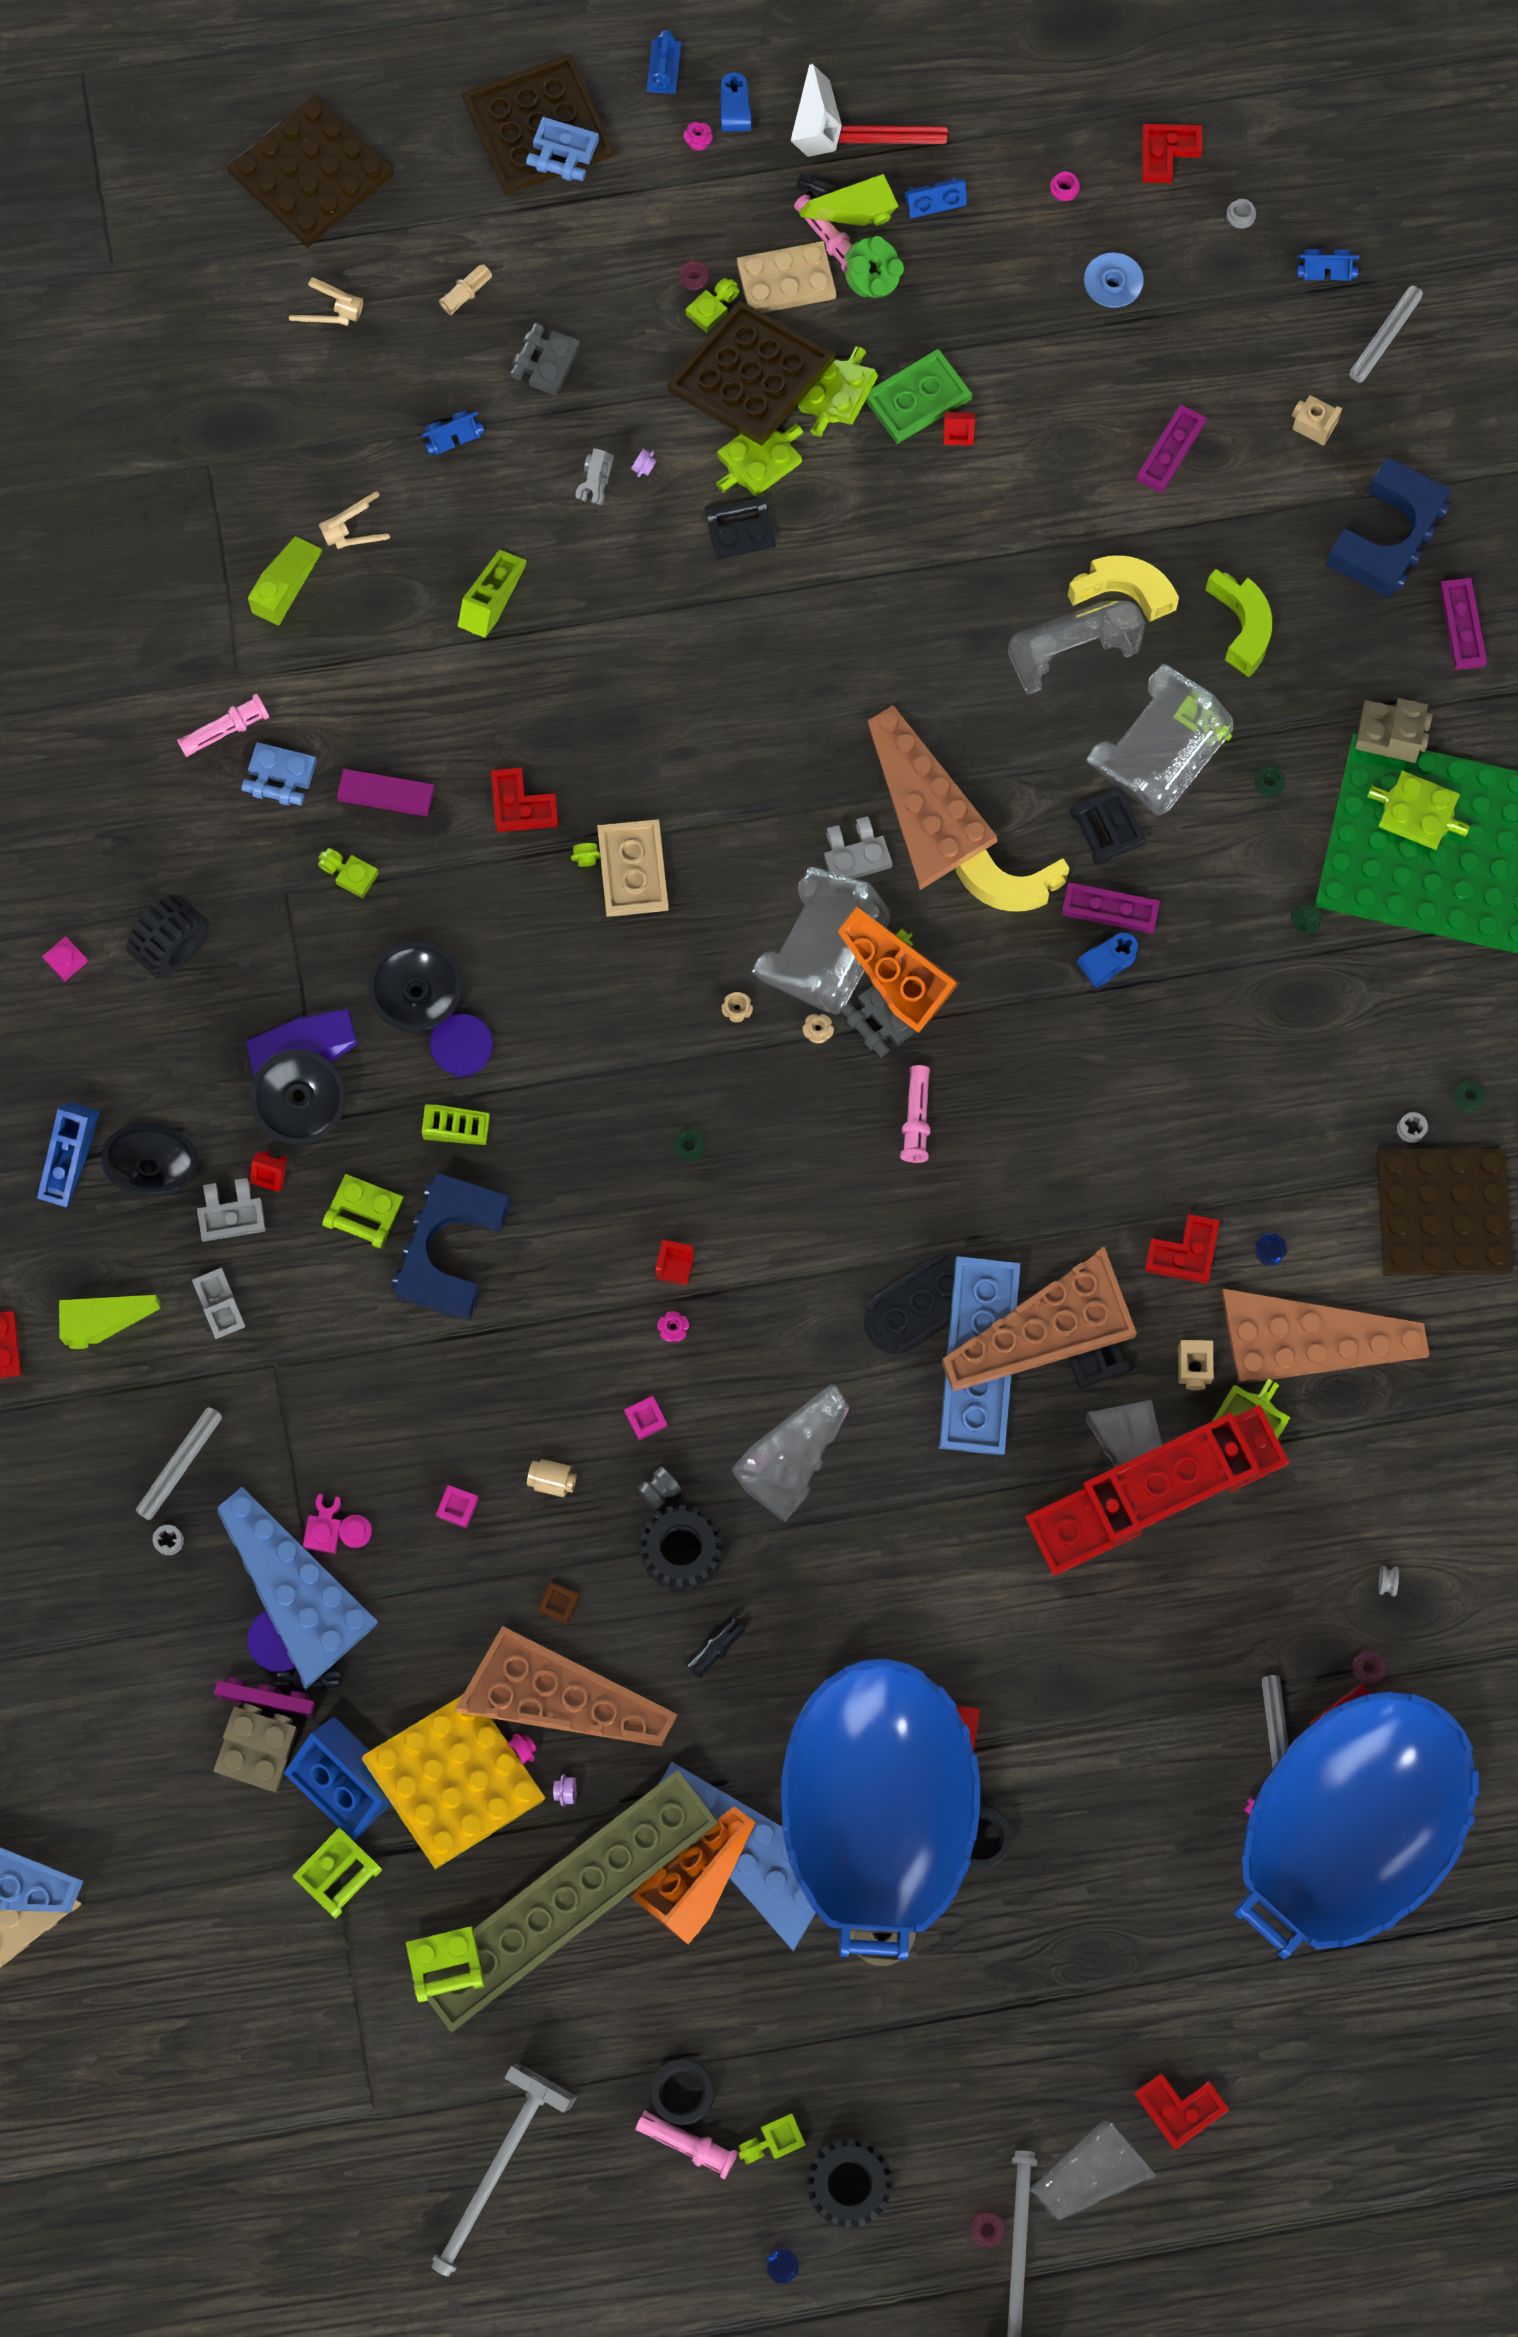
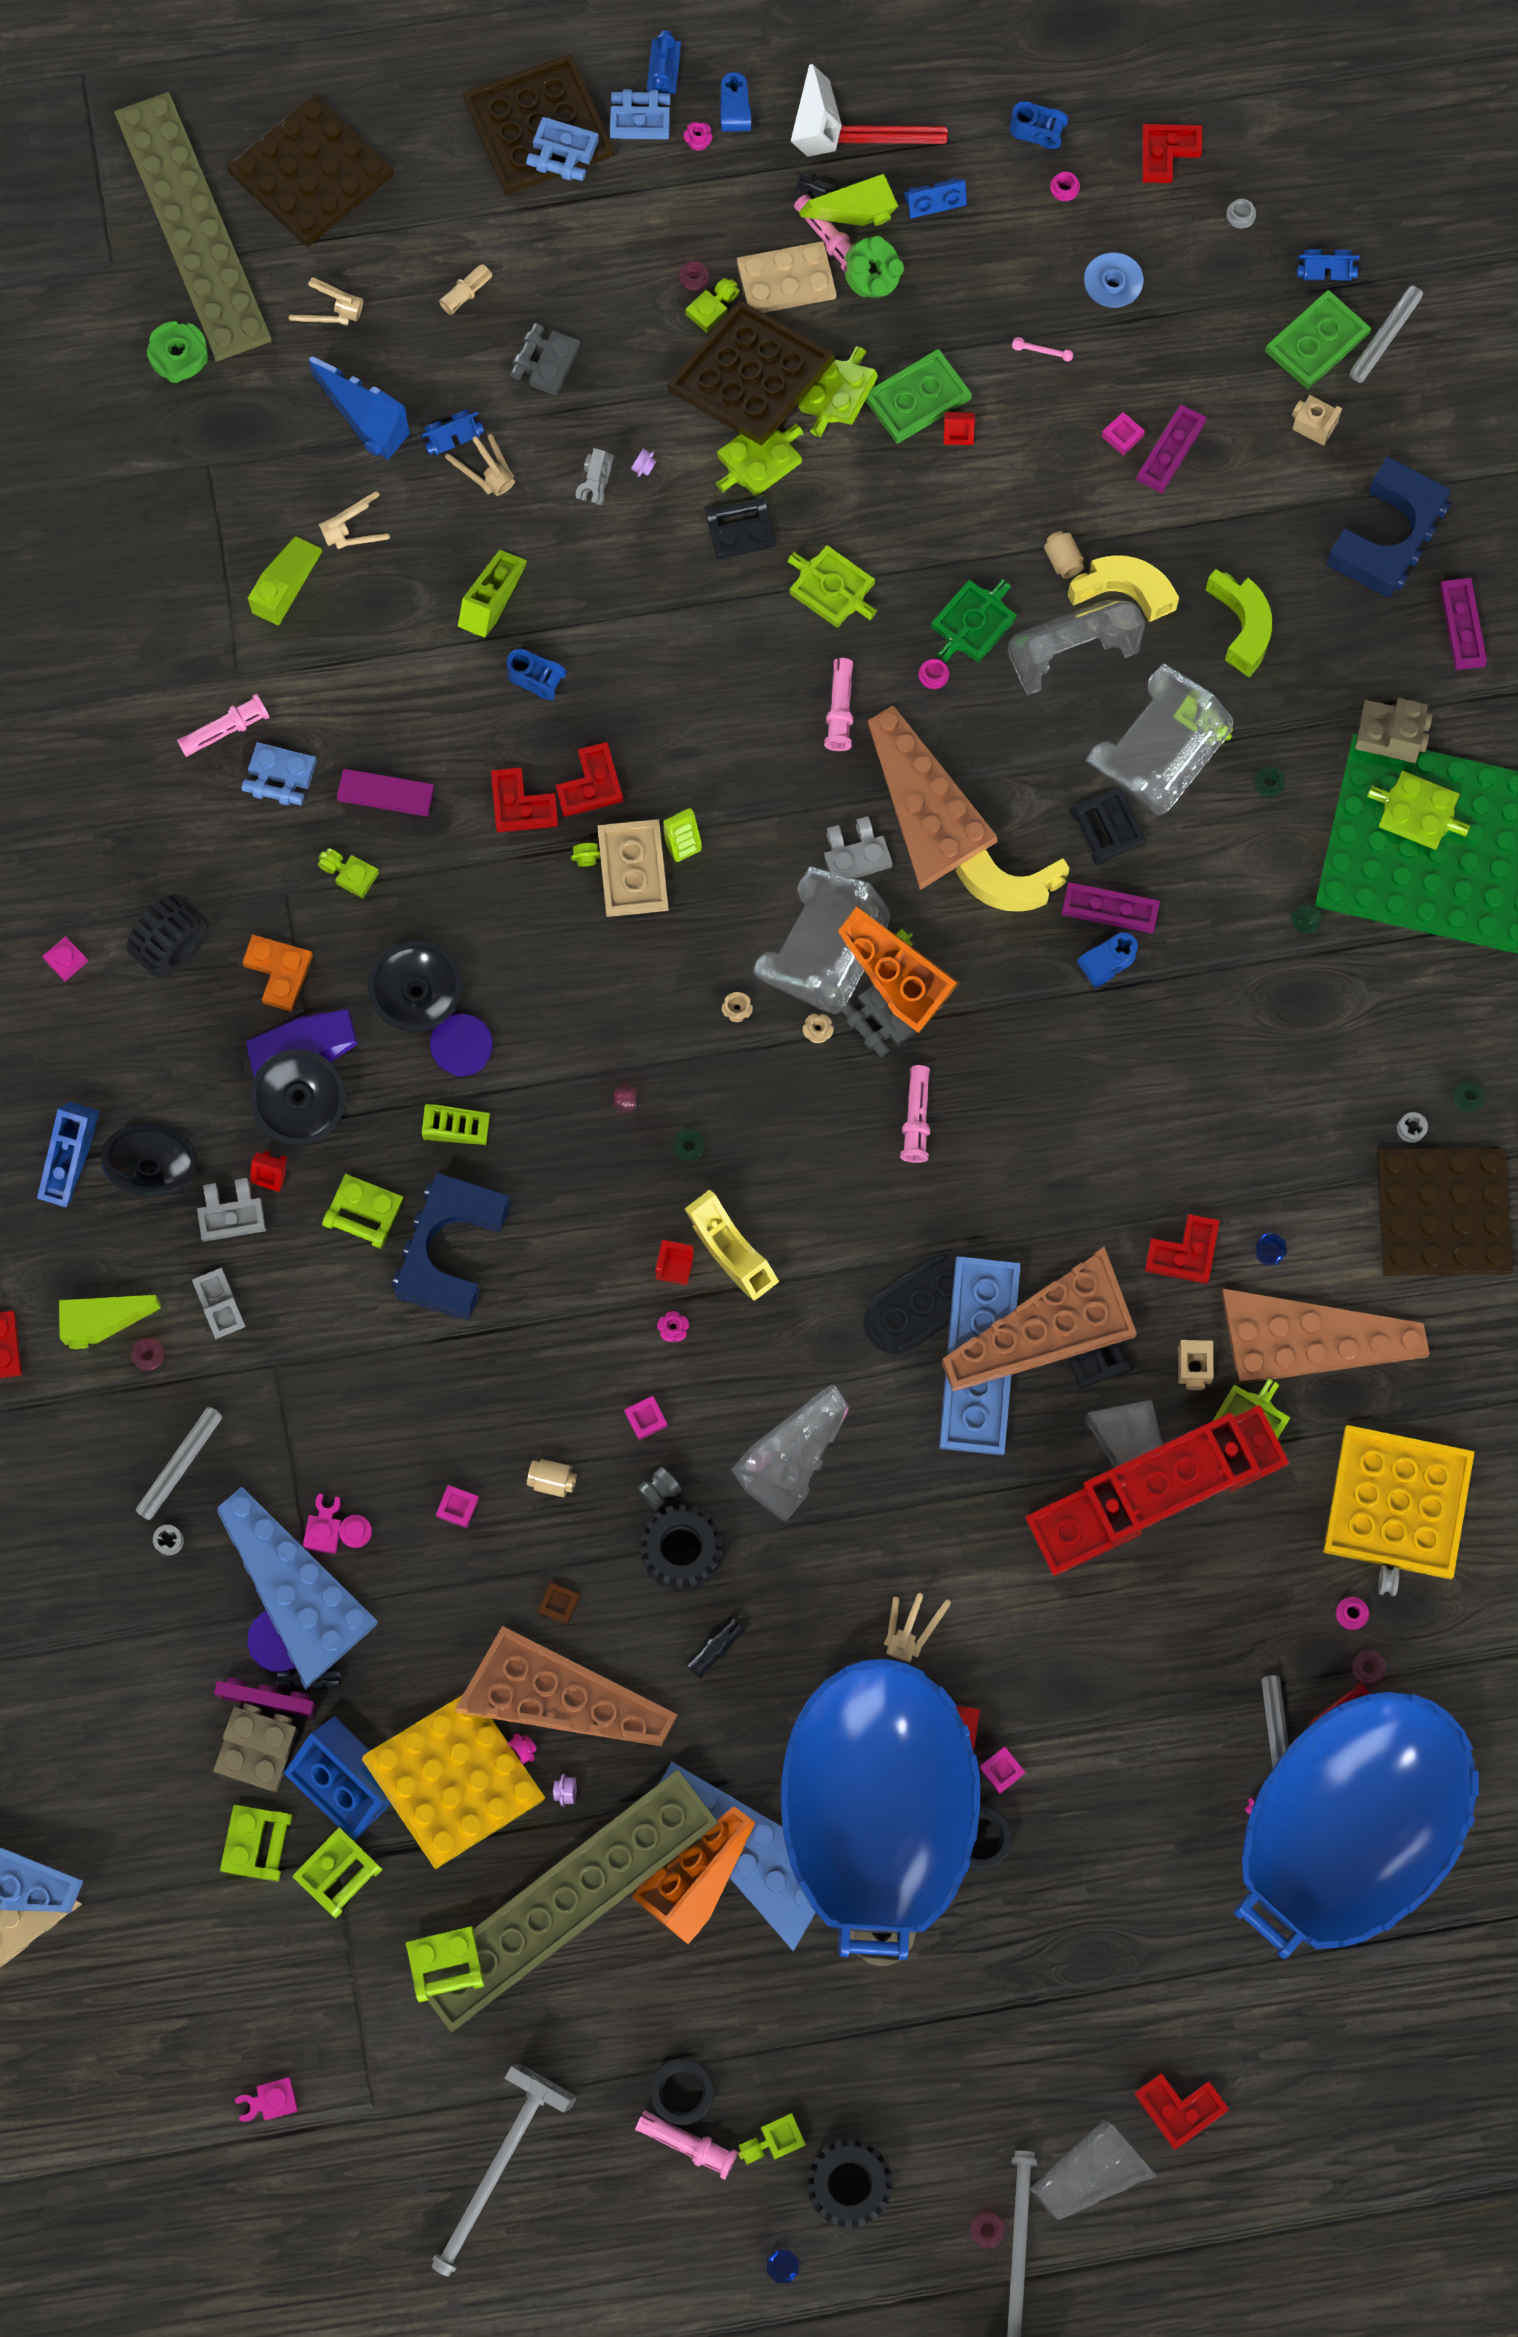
(143, 1346): none -> clear pink plate
(182, 366): none -> bright green plate
(192, 226): none -> olive plate
(245, 1840): none -> lime plate
(273, 2100): none -> dark pink plate
(287, 969): none -> orange plate
(371, 413): none -> blue wedge
(498, 476): none -> tan plant
(540, 676): none -> blue piece
(597, 788): none -> red plate
(625, 1099): none -> clear pink plate
(640, 122): none -> medium blue plate
(682, 835): none -> lime slope
(729, 1247): none -> light yellow arch
(832, 586): none -> lime plate
(839, 717): none -> bright pink pin
(903, 1645): none -> tan plant
(933, 674): none -> dark pink plate
(974, 621): none -> green plate
(1001, 1770): none -> dark pink plate
(1018, 344): none -> bright pink hinge
(1039, 124): none -> blue piece
(1064, 554): none -> tan brick
(1123, 433): none -> dark pink plate
(1318, 339): none -> bright green plate
(1350, 1623): none -> dark pink plate
(1398, 1502): none -> yellow plate

